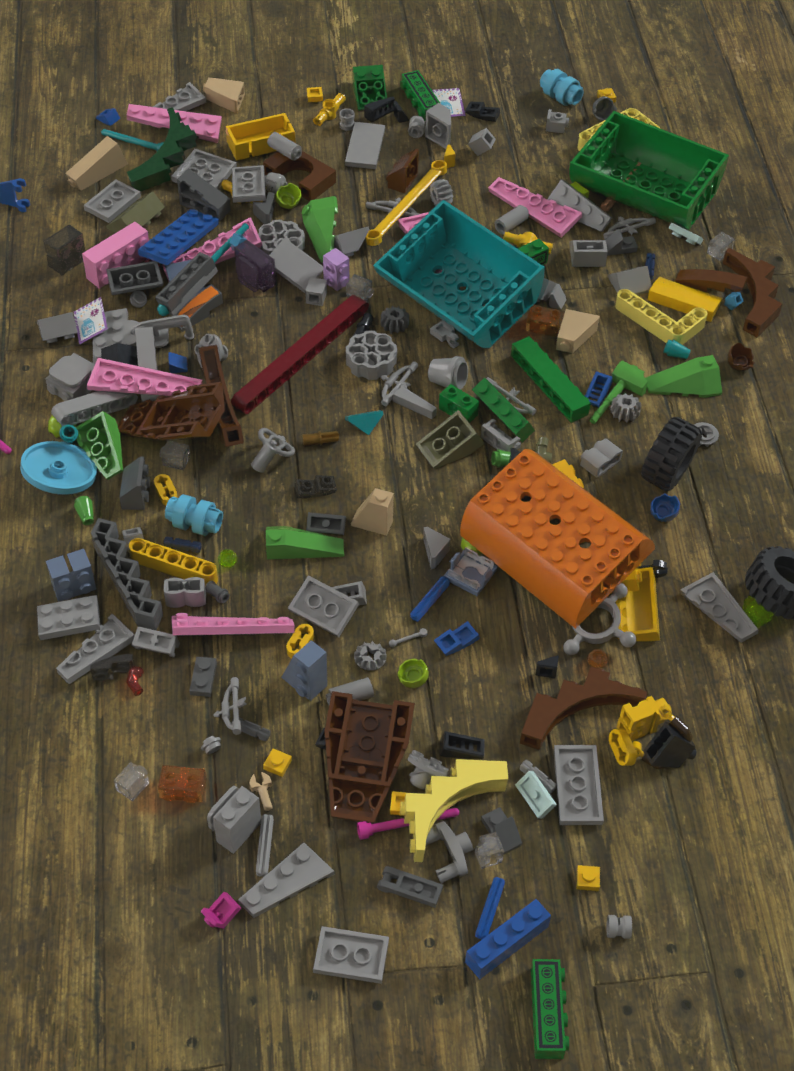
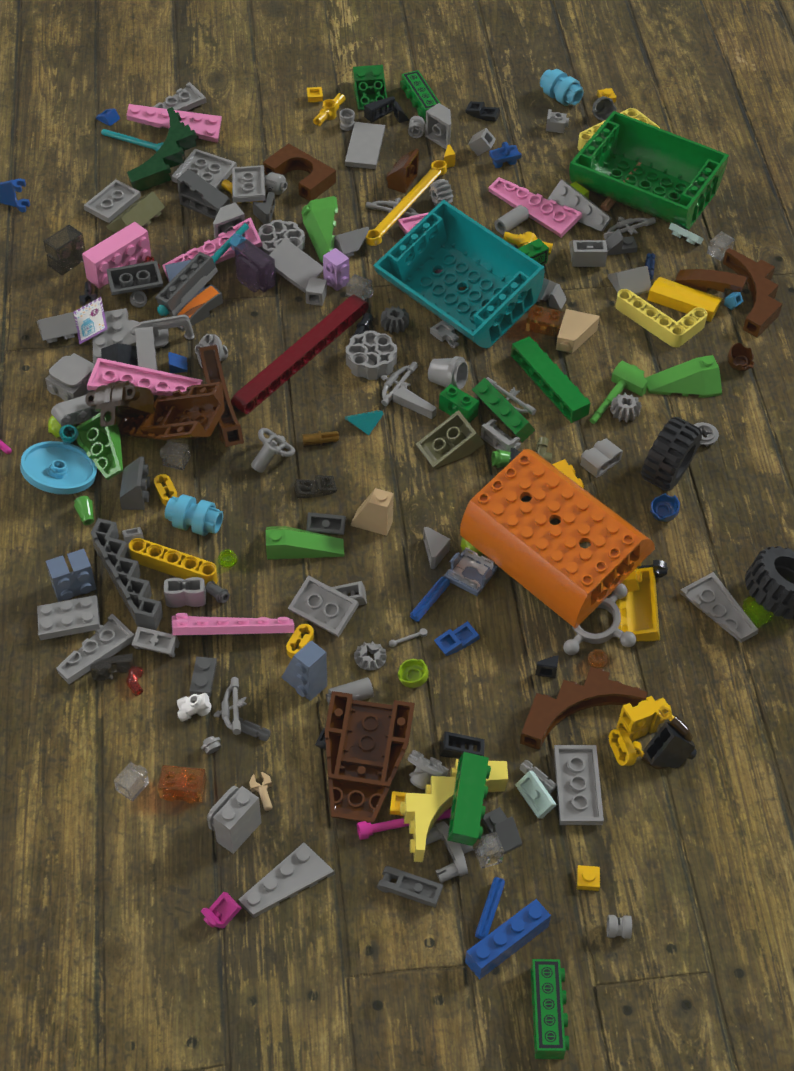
(88, 294): none -> black bar
(97, 164): tan slope -> none
(121, 400): none -> dark brown piece
(178, 237): blue plate -> none
(182, 544): dark blue axle -> none
(192, 705): none -> white plate
(225, 93): tan slope -> none
(227, 218): none -> light grey slope
(252, 136): yellow piece -> none
(264, 845): light grey axle -> none
(277, 762): yellow plate -> none
(284, 146): light grey brick -> none
(288, 196): lime hair -> none
(351, 954): light grey plate -> none
(452, 100): white sticker -> none
(468, 799): none -> green brick
(505, 154): none -> blue hips
(601, 378): blue slope -> none
(676, 349): teal cone -> none

